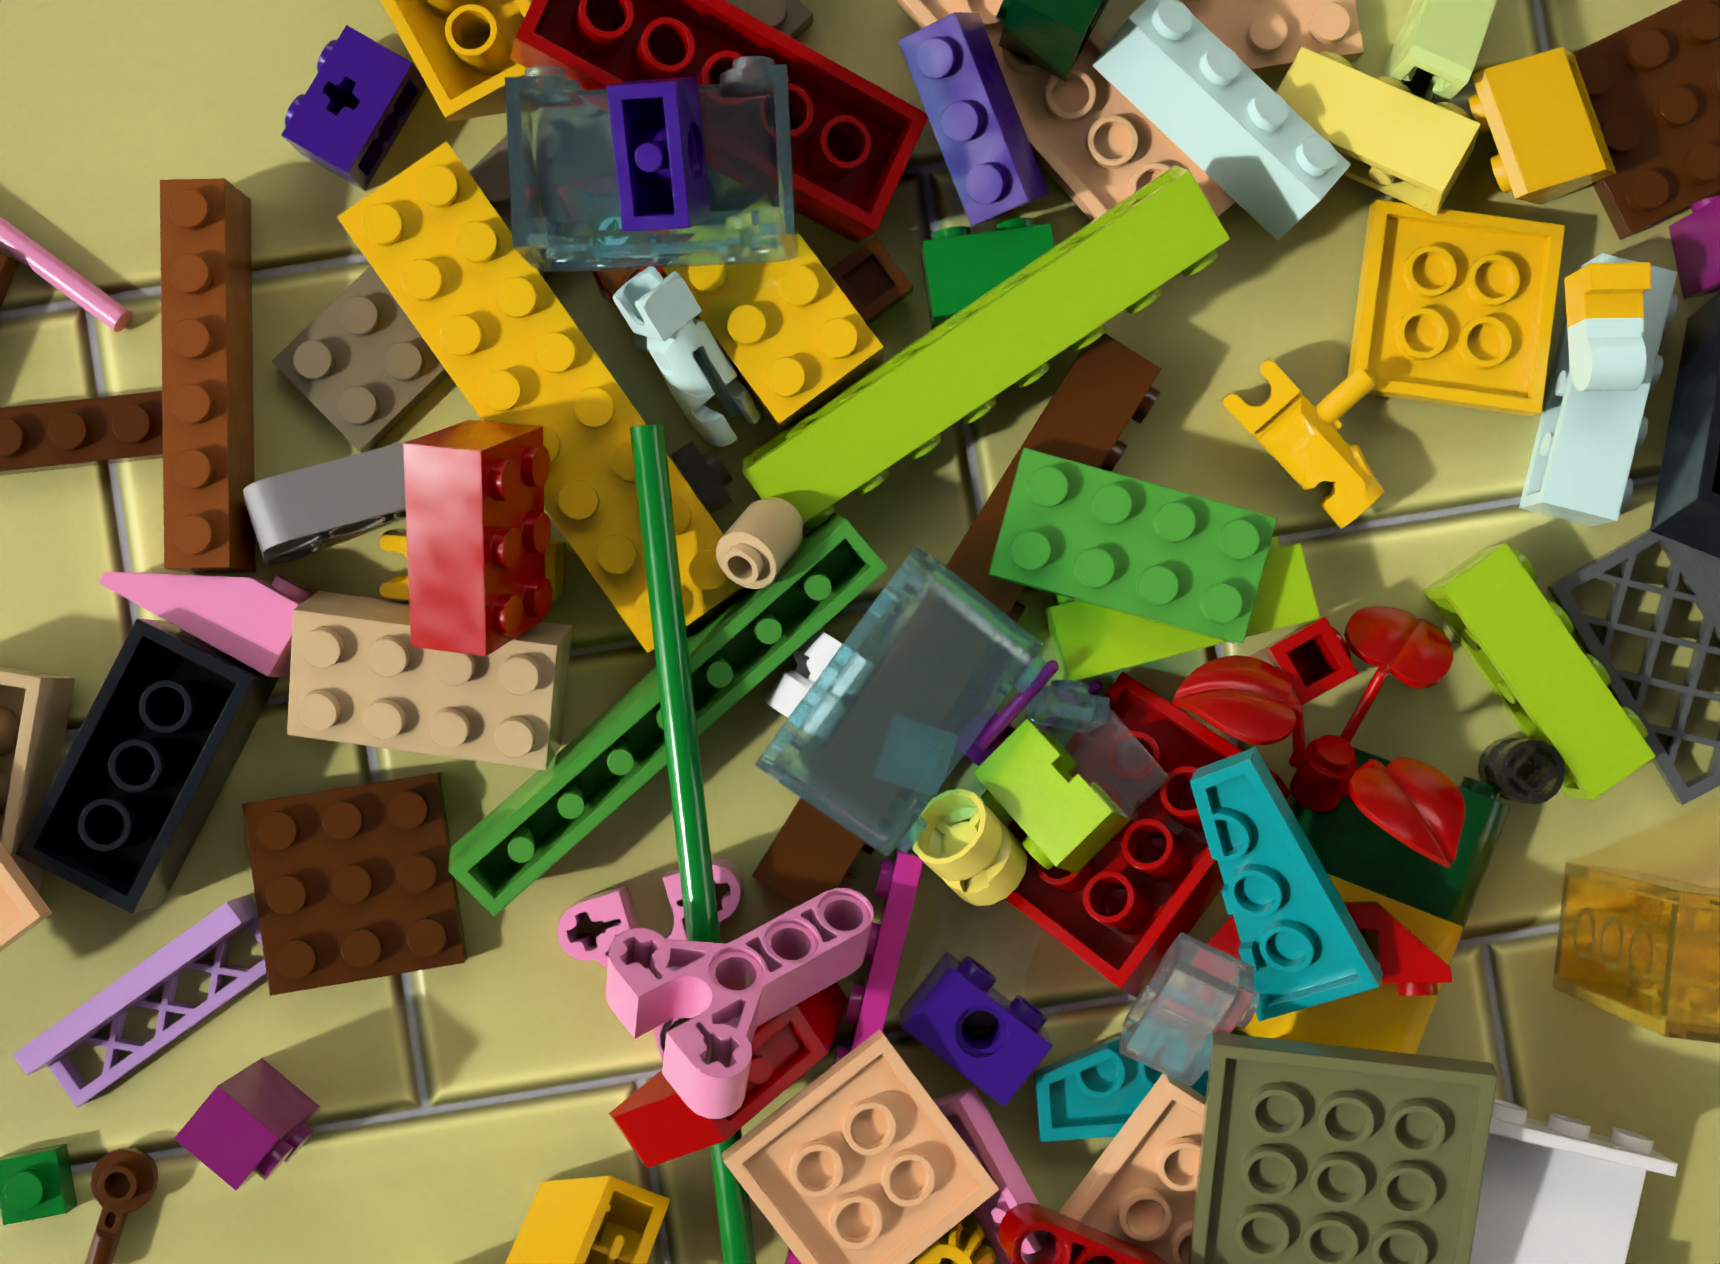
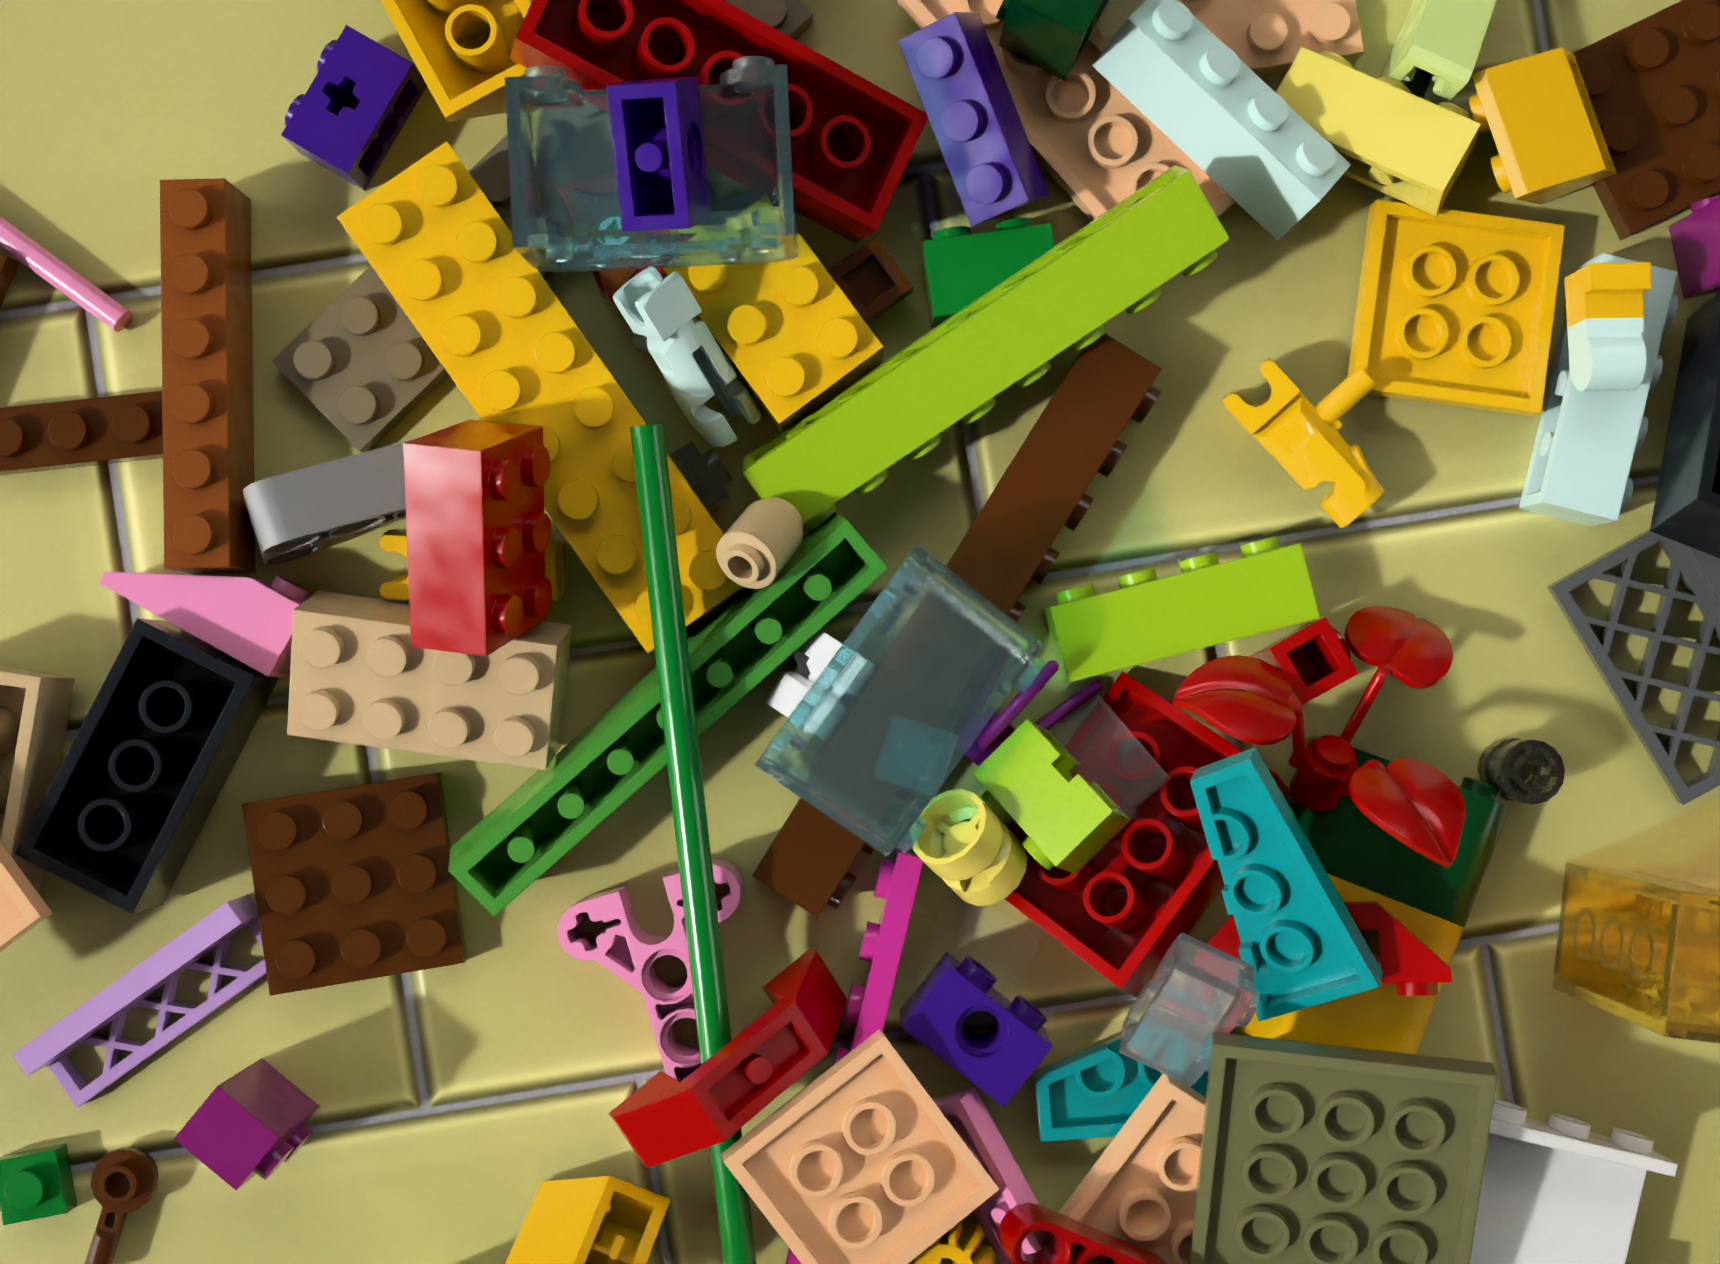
(731, 989): bright pink beam -> none
(1068, 707): clear light blue plate -> none
(1132, 546): bright green plate -> none
(1540, 670): lime brick -> none

